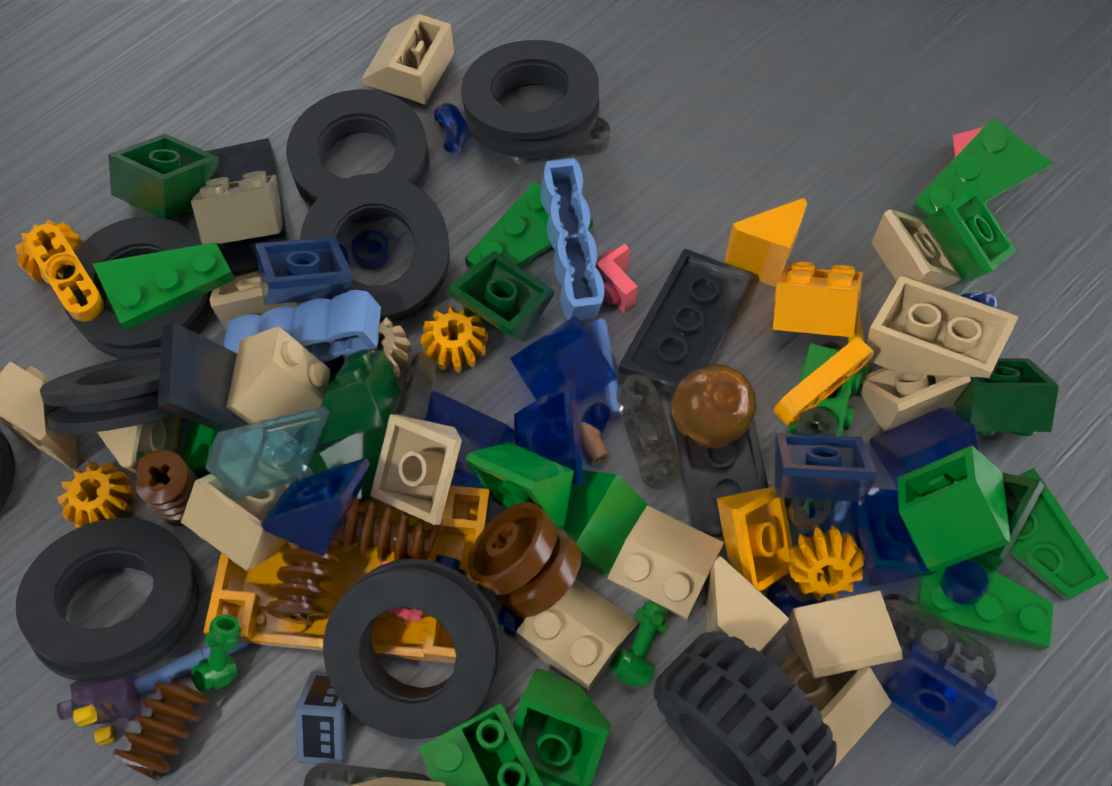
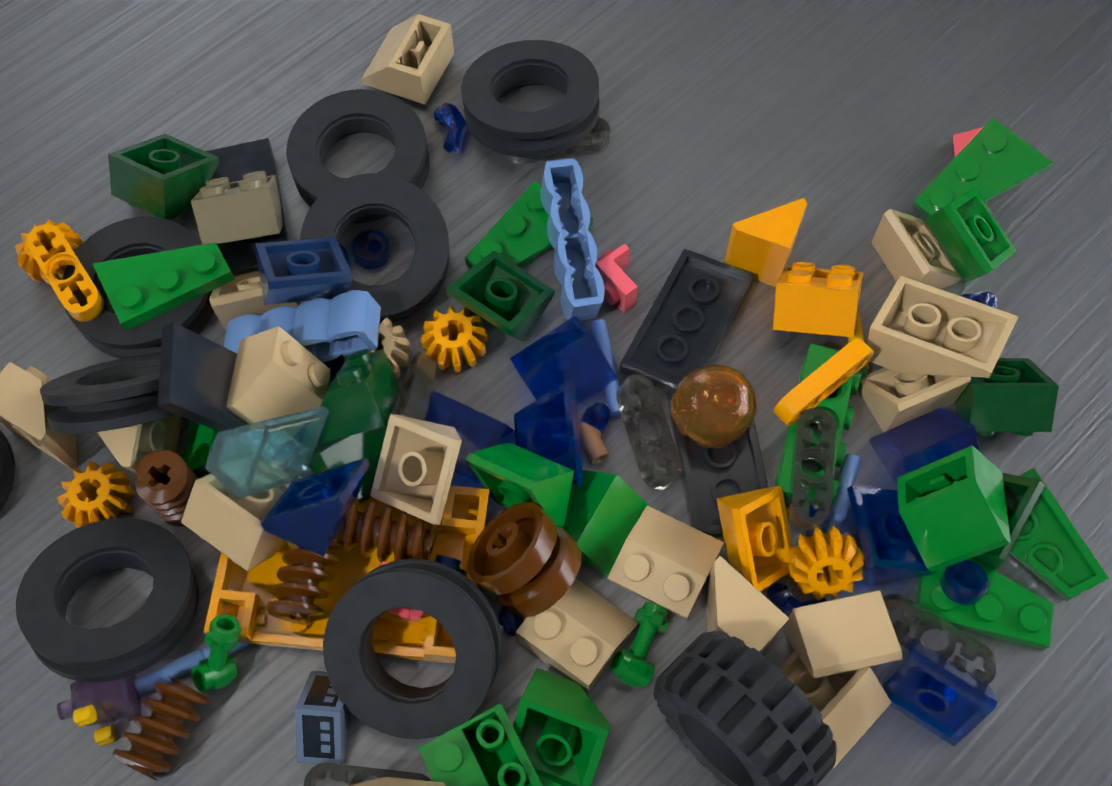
(822, 467): dark blue slope -> none

